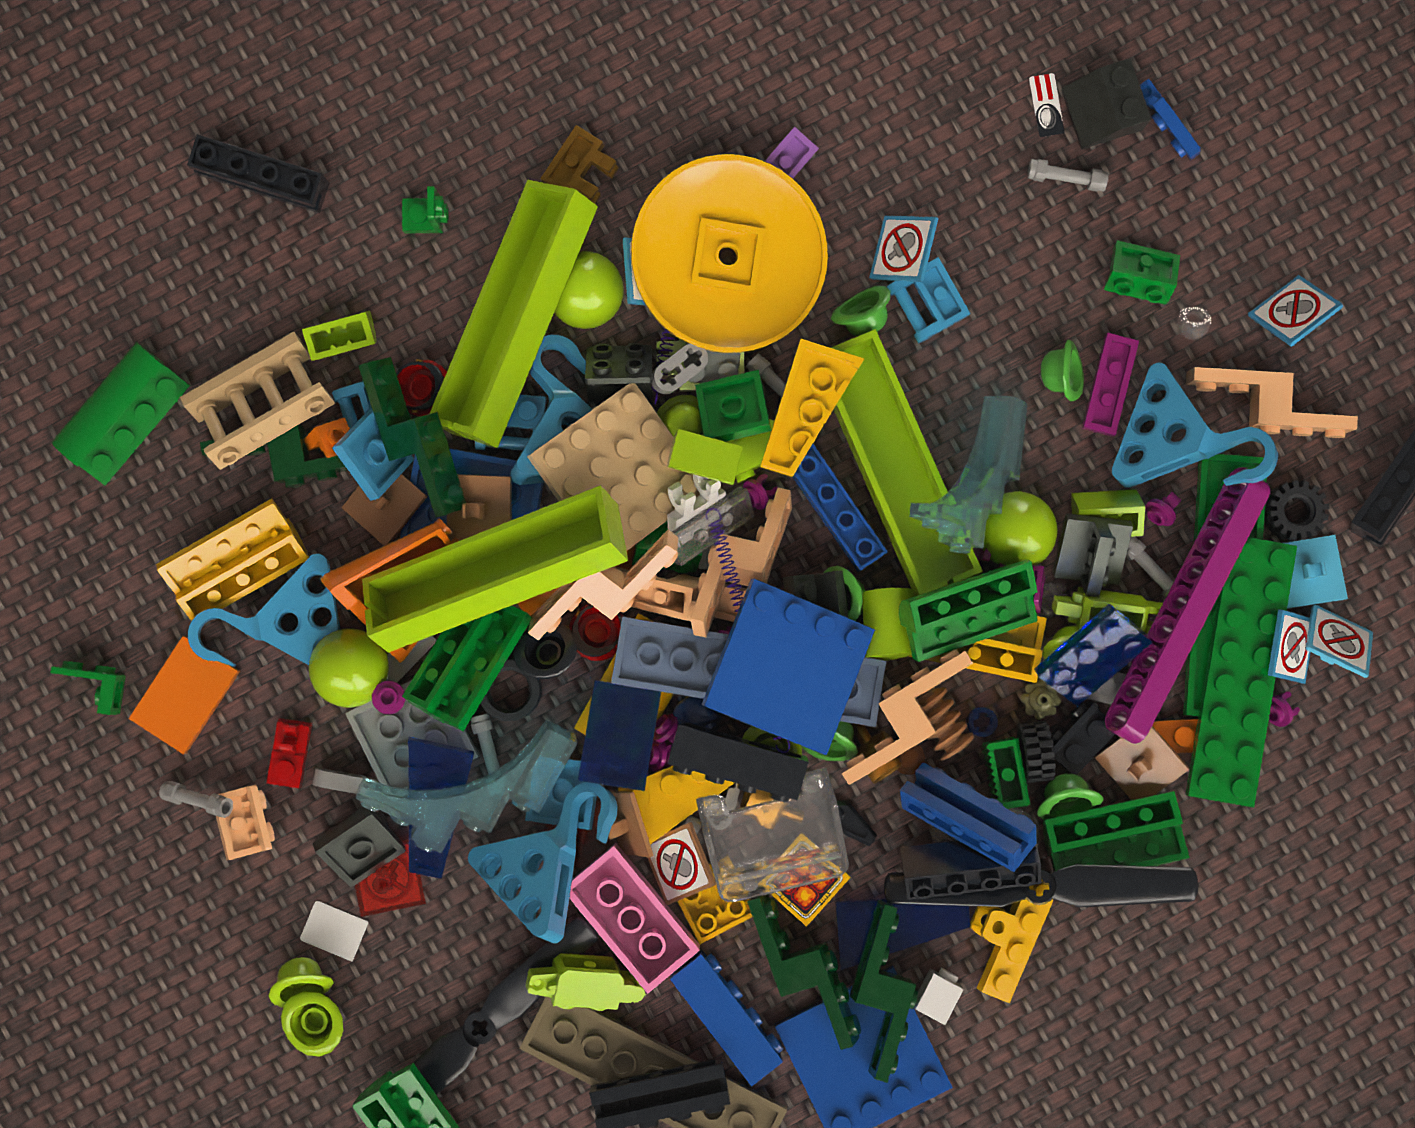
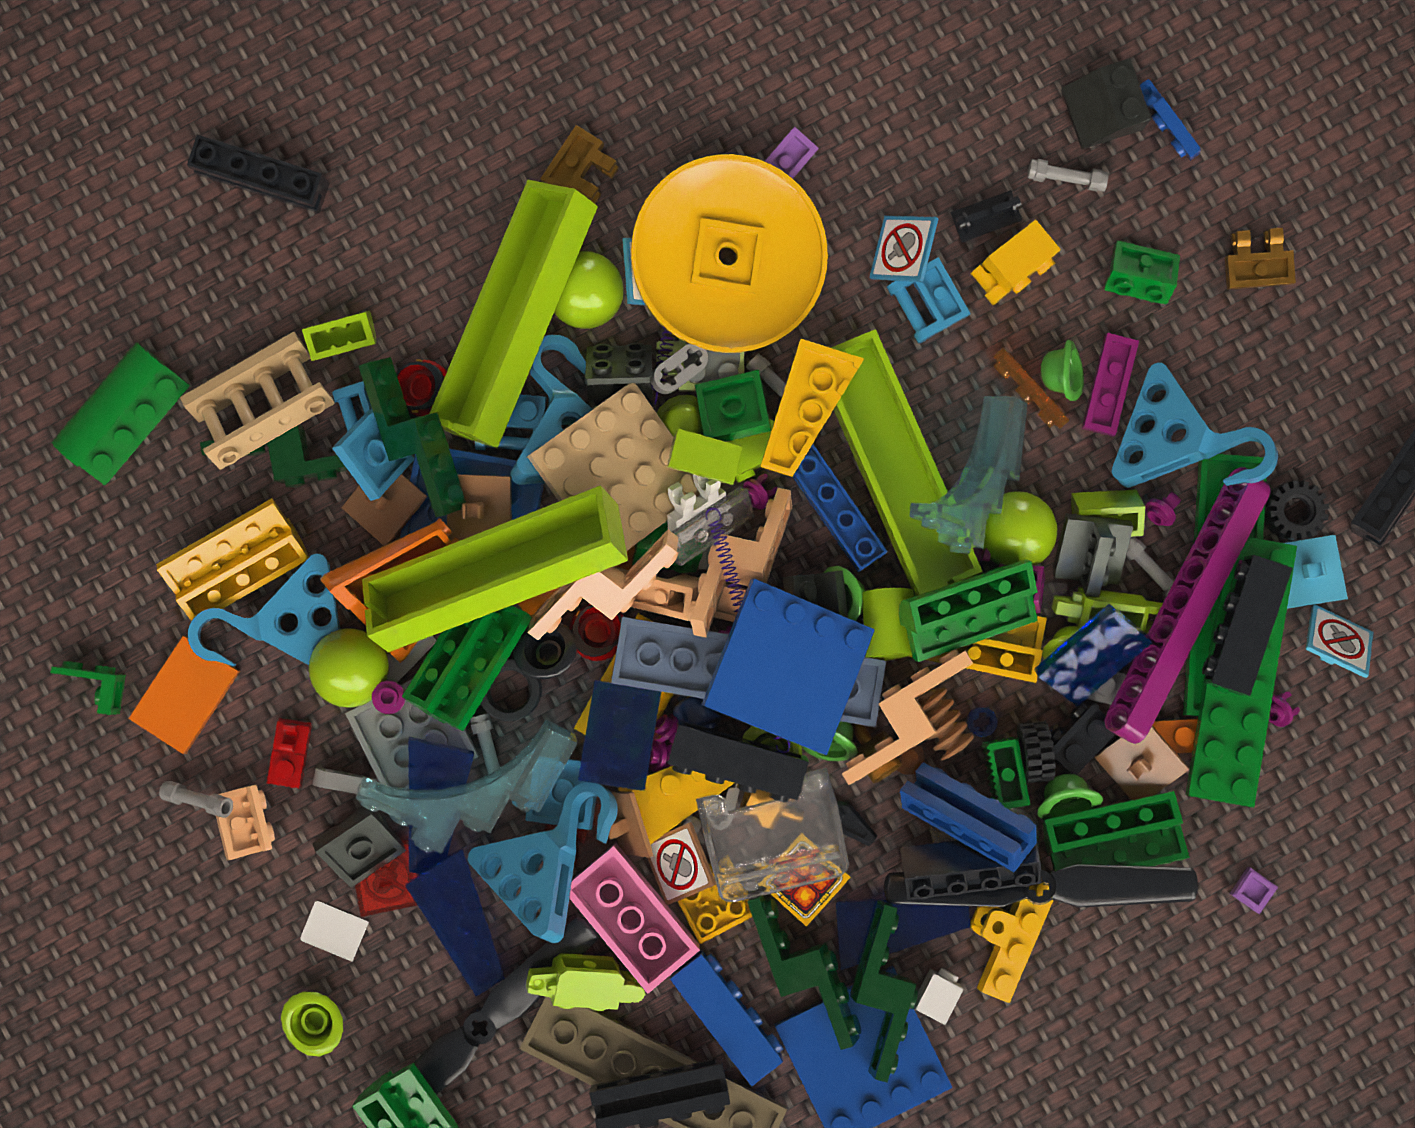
(296, 977): lime hat -> none
(326, 436): orange bracket -> none
(424, 214): green bracket -> none
(457, 916): none -> clear blue wing
(864, 311): bright green hat -> none
(987, 216): none -> black hinge
(1015, 262): none -> yellow hinge
(1030, 389): none -> clear orange plate
(1040, 700): olive plant -> none
(1046, 105): sticker -> none
(1193, 330): clear piece -> none
(1246, 625): none -> black brick
(1253, 890): none -> medium lavender tile
(1259, 269): none -> pearl gold plate
(1271, 401): light nougat bracket -> none
(1289, 653): piece -> none
(1295, 310): piece -> none

